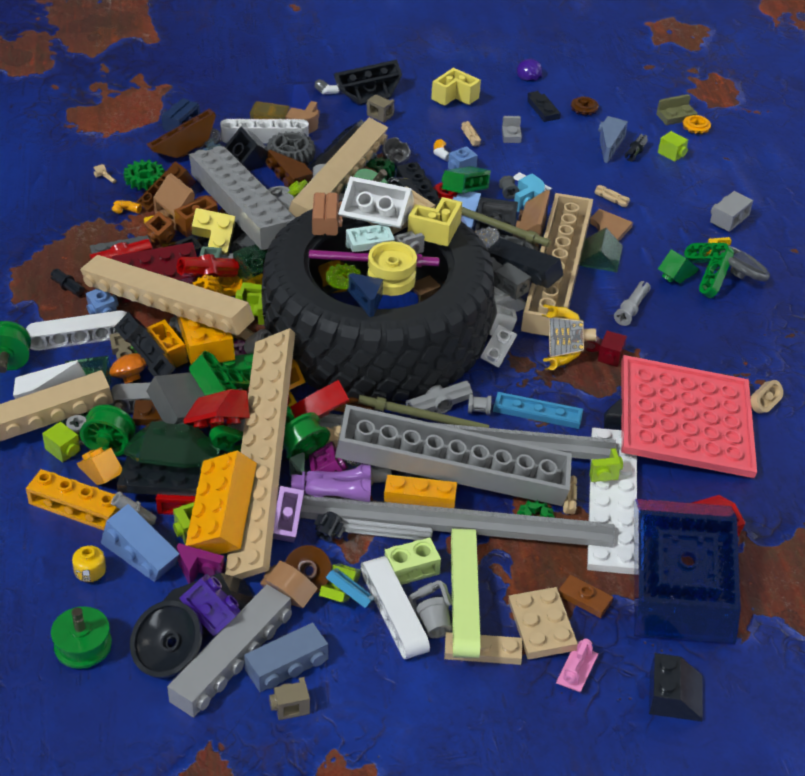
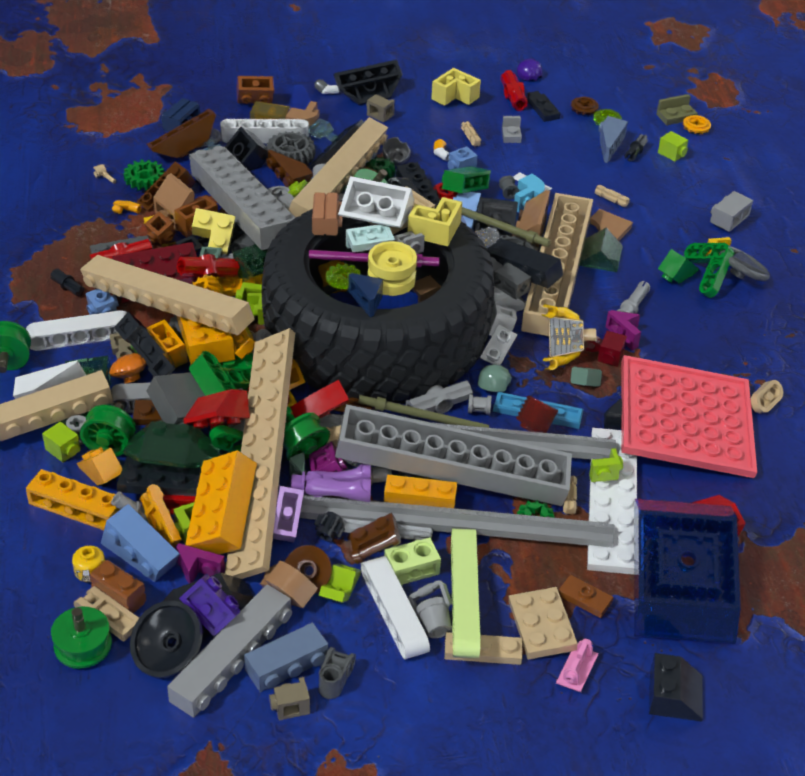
(119, 585): none -> dark orange brick
(120, 619): none -> tan plate
(159, 515): none -> light orange hinge
(243, 343): none -> light orange hinge
(255, 89): none -> dark orange brick
(322, 128): none -> clear light blue plate
(335, 673): none -> dark grey piece
(350, 587): dark azure tile -> none
(374, 537): none -> reddish brown plate
(494, 378): none -> sand green hair
(514, 90): none -> red piece
(536, 415): none -> clear red brick
(586, 376): none -> sand green slope
(601, 115): none -> clear neon green gear
(625, 324): none -> magenta slope

